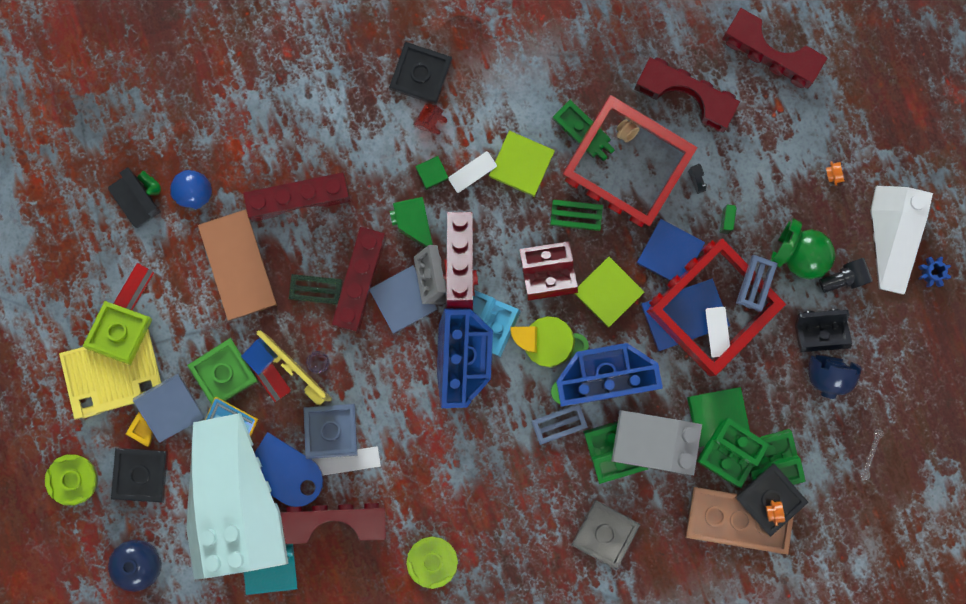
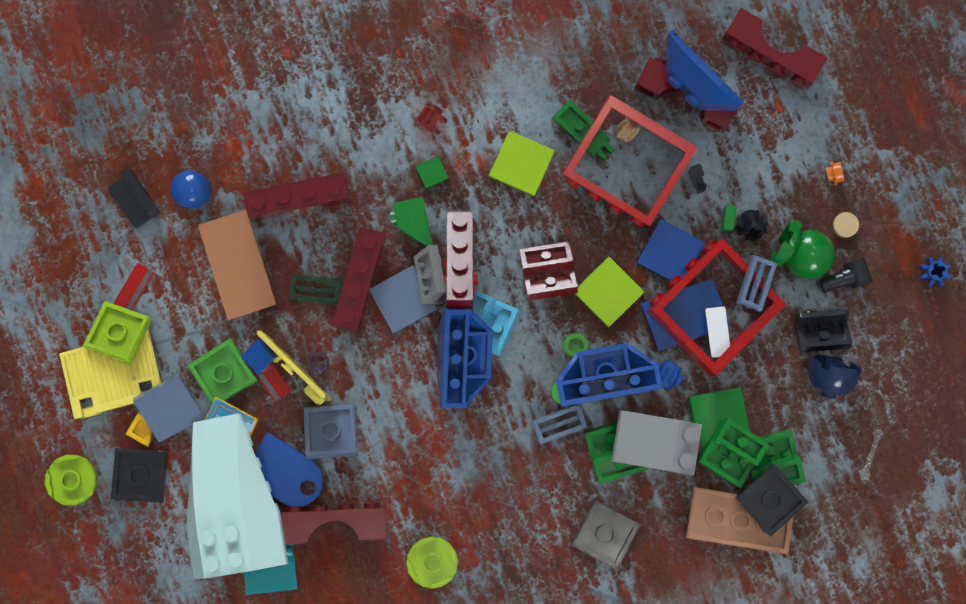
(134, 565): dark blue cylinder -> none
(150, 183): green animal -> none
(366, 459): white sticker -> none
(420, 73): black tile -> none
(472, 172): white sticker -> none
(525, 337): yellow tile -> none
(554, 342): lime tile -> none
(576, 205): green tile -> none
(670, 374): none -> blue gear
(696, 78): none -> blue wedge
(752, 225): none -> black gear
(775, 512): orange plate -> none
(845, 225): none -> tan tile
(898, 226): white wedge -> none

